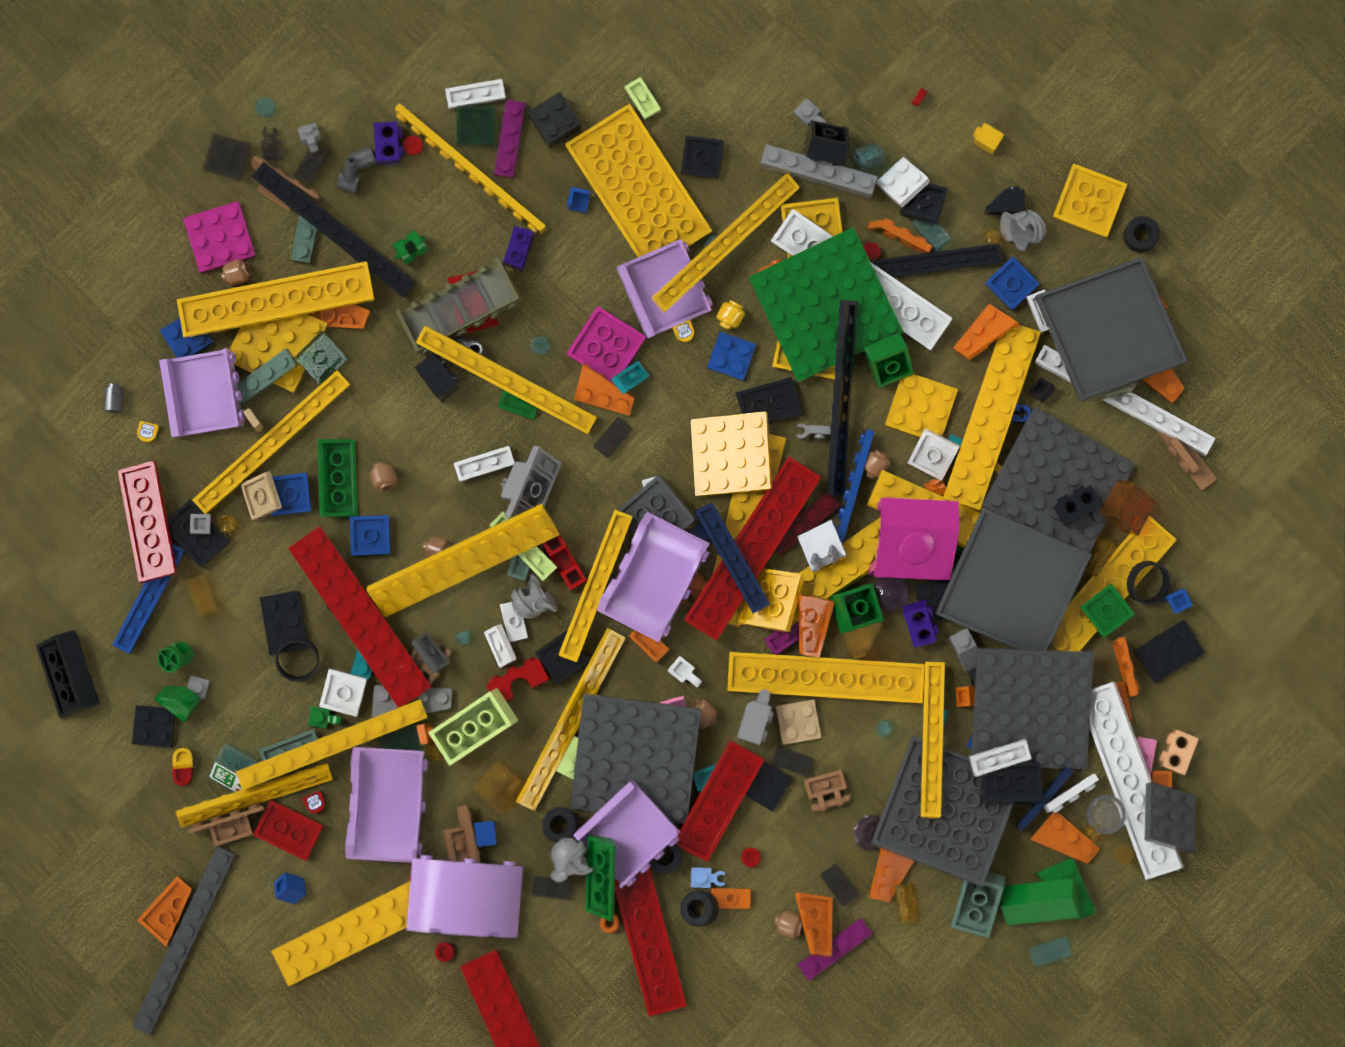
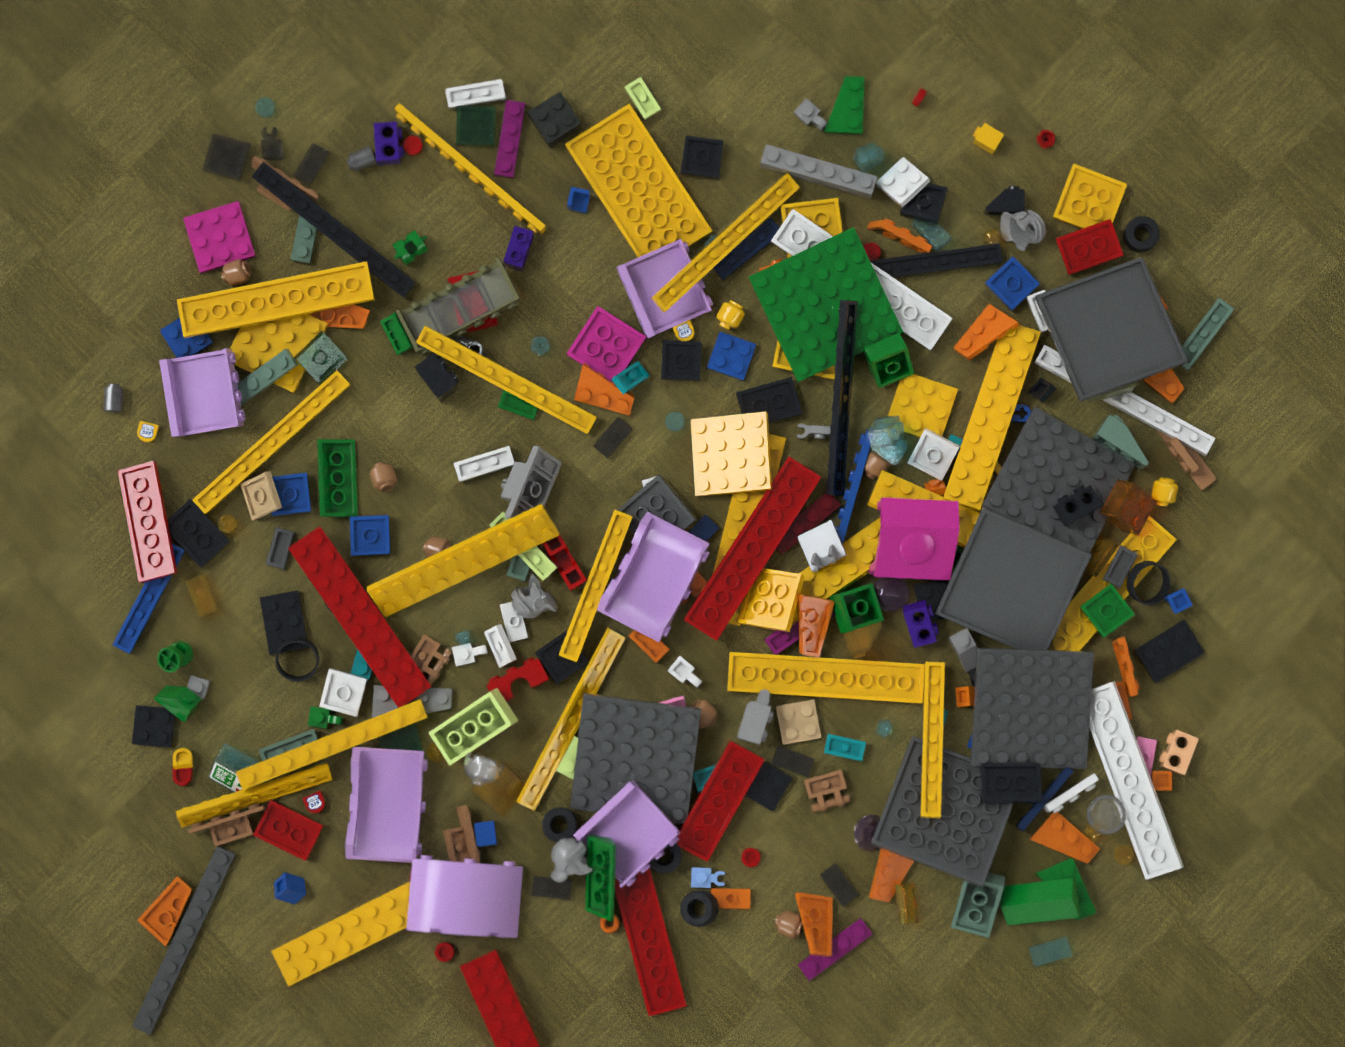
(67, 674): black slope -> none
(200, 524): light grey plate -> none
(253, 420): tan tile -> none
(279, 552): none -> dark grey tile
(309, 135): light grey plate -> none
(348, 178): dark grey pin -> none
(396, 334): none -> green plate
(423, 734): orange plate -> none
(430, 652): dark grey plate -> none
(465, 654): none -> white plate
(482, 769): none -> clear cylinder
(674, 421): none -> clear light blue tile
(681, 360): none -> black plate
(732, 558): dark blue plate -> none
(747, 249): none -> dark blue tile
(827, 142): black brick -> none
(844, 747): none -> teal plate
(848, 108): none -> green wing
(887, 438): none -> clear light blue slope
(1000, 757): white plate -> none
(1046, 134): none -> red plate
(1089, 246): none -> red plate
(1118, 438): none -> sand green slope
(1120, 566): none -> dark grey tile
(1164, 491): none -> yellow head
(1170, 817): dark grey plate -> none
(1205, 331): none -> sand green plate

